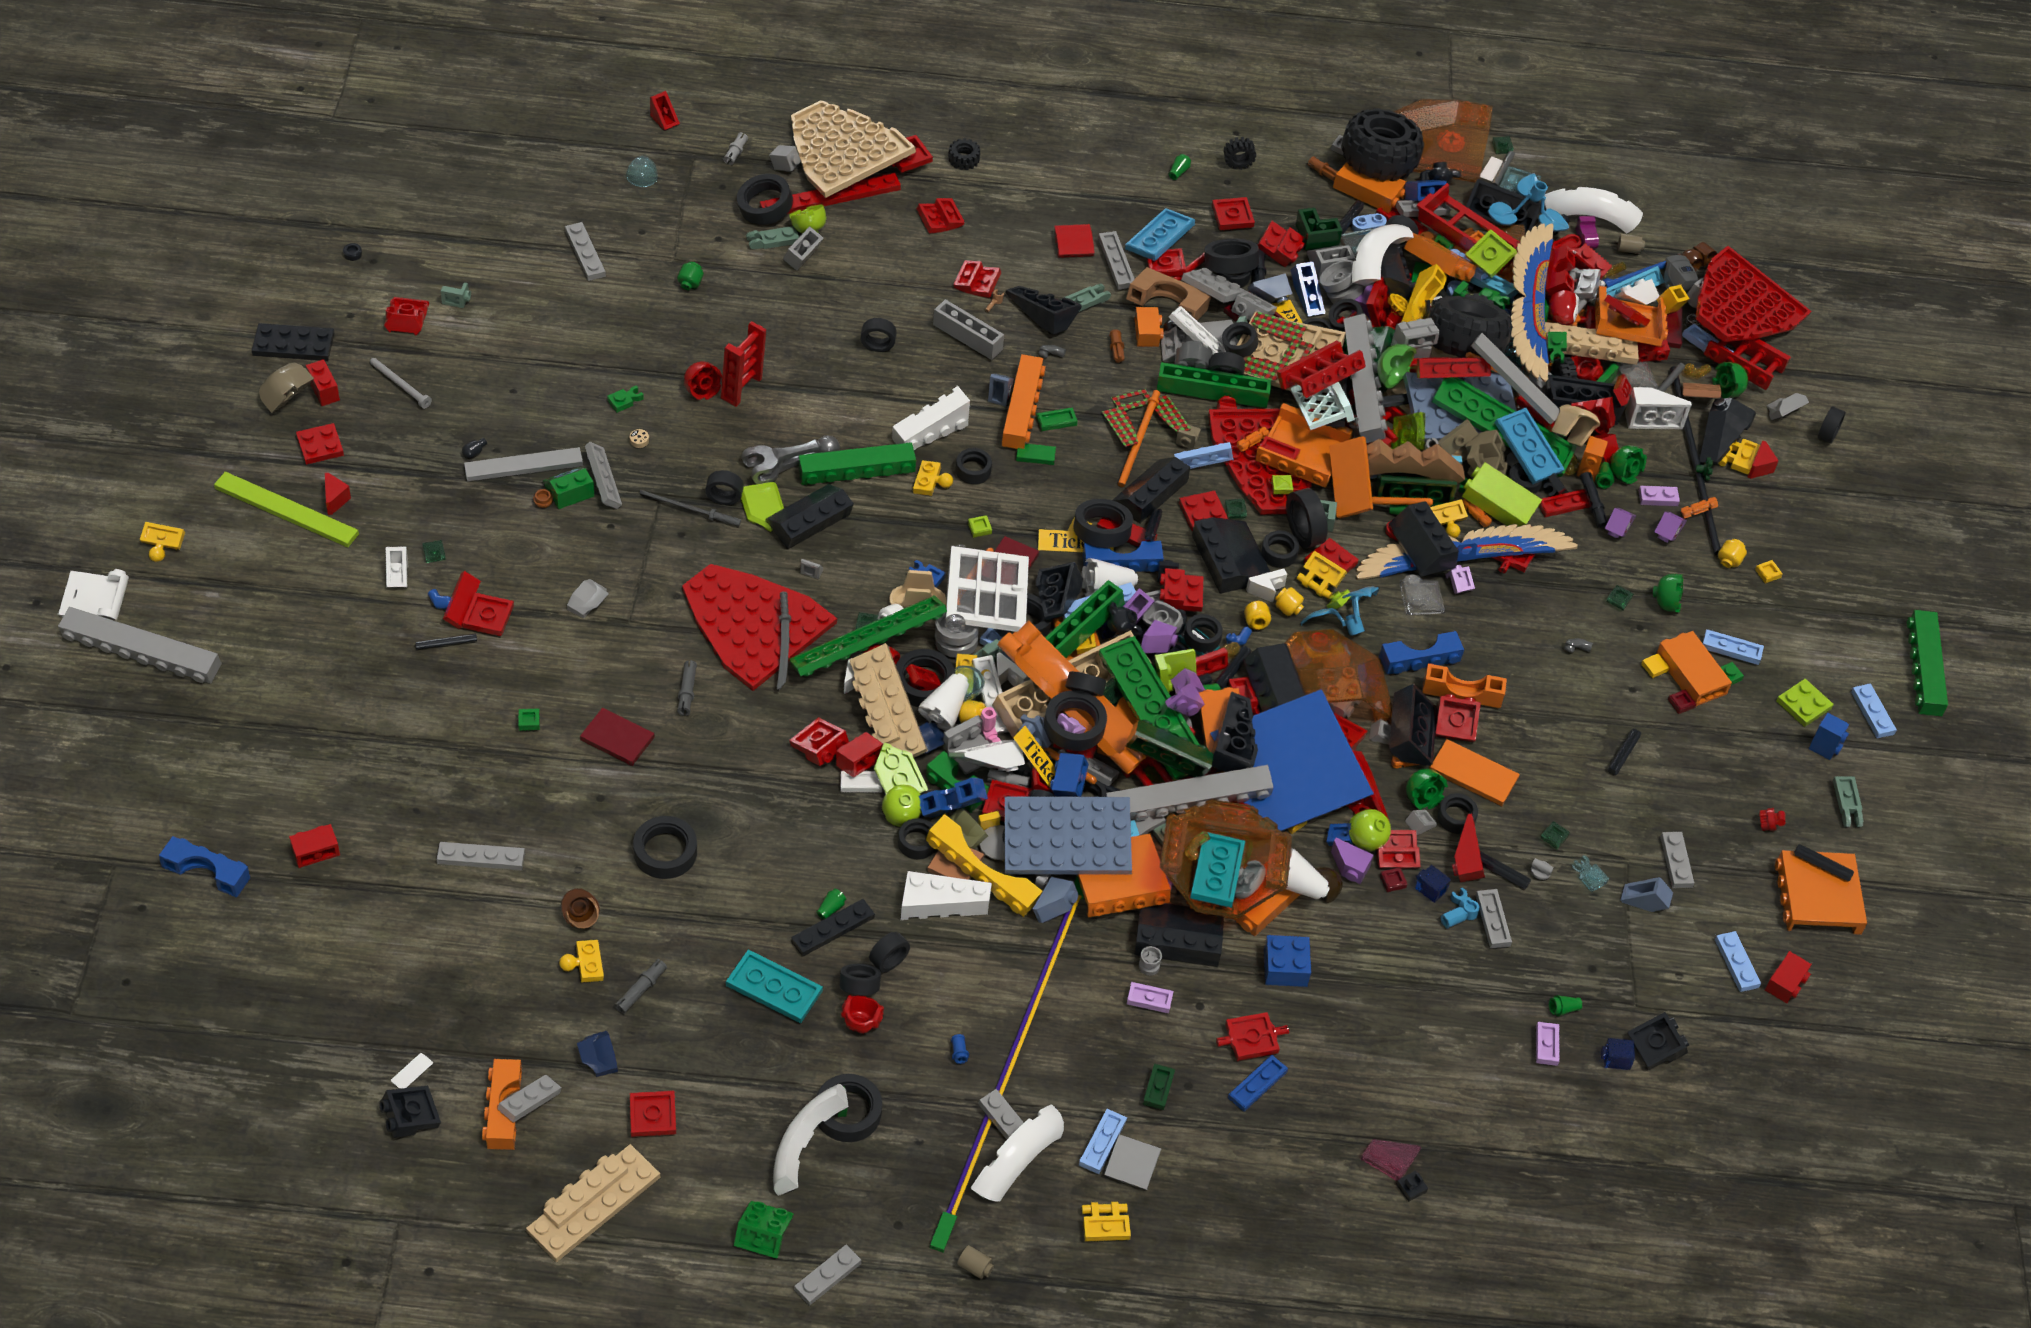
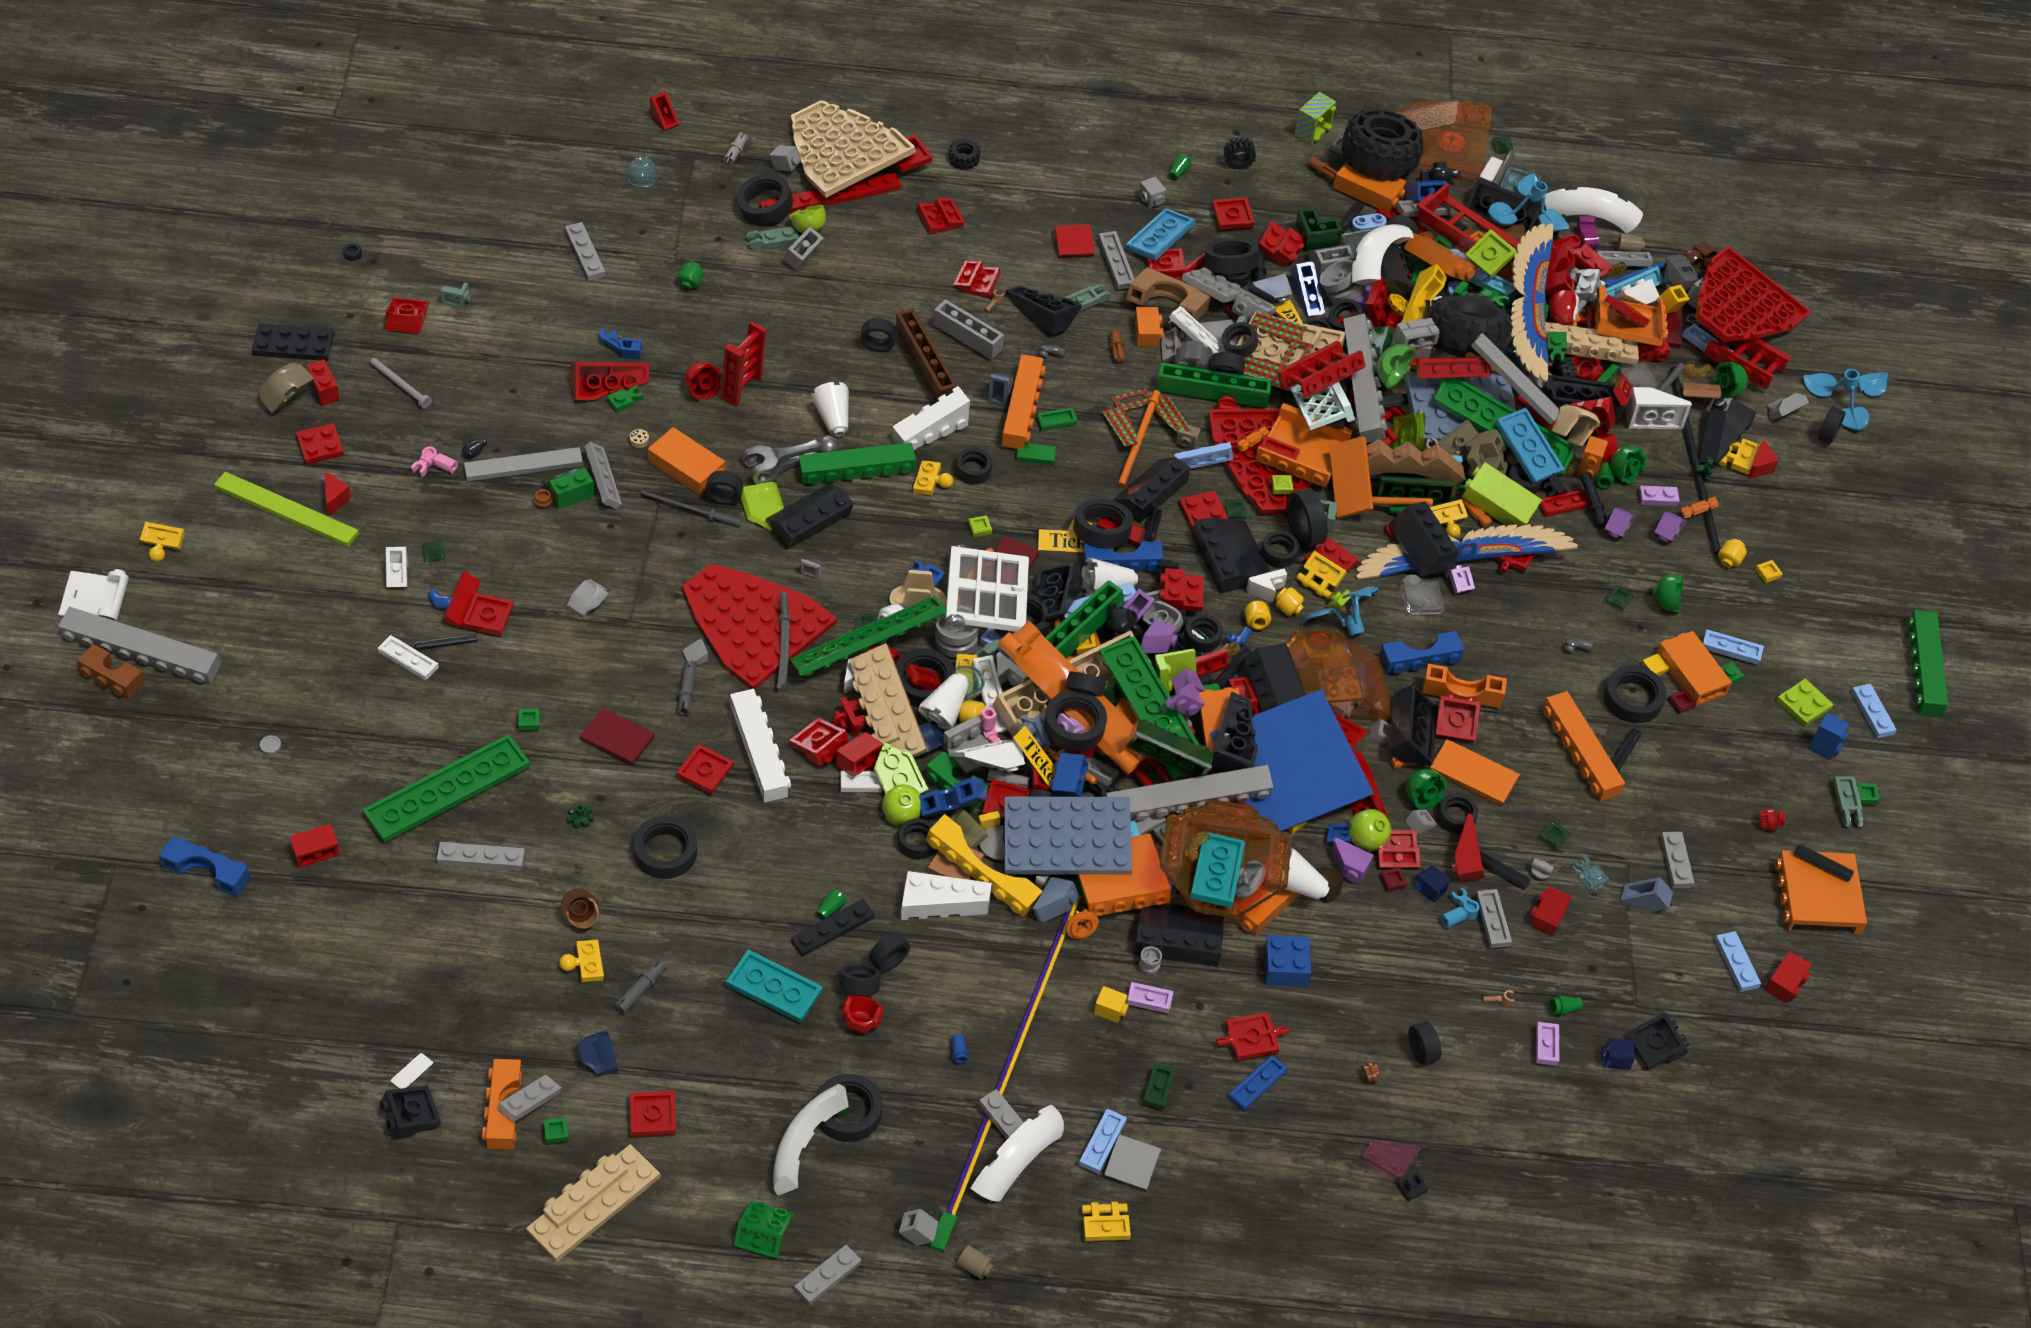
(122, 681): none -> dark orange arch
(270, 745): none -> light grey piece
(408, 657): none -> white tile
(430, 457): none -> bright pink bar
(446, 788): none -> green plate
(556, 1130): none -> green plate
(580, 815): none -> dark green plant
(601, 379): none -> red wedge
(626, 347): none -> blue piece
(684, 460): none -> orange brick
(696, 652): none -> light grey slope
(705, 769): none -> red plate
(759, 745): none -> white brick
(832, 405): none -> white cone
(846, 717): none -> red hips
(918, 1227): none -> light grey brick
(924, 353): none -> reddish brown brick
(1081, 931): none -> orange gear
(1111, 1004): none -> yellow brick
(1152, 192): none -> light grey brick
(1315, 118): none -> lime container
(1371, 1072): none -> dark orange plate
(1424, 1043): none -> black tyre
(1504, 999): none -> medium nougat hand
(1550, 911): none -> red brick
(1583, 746): none -> orange brick
(1638, 259): none -> light grey plate
(1638, 675): none -> black tyre
(1868, 793): none -> green plate
(1871, 384): none -> dark azure plant

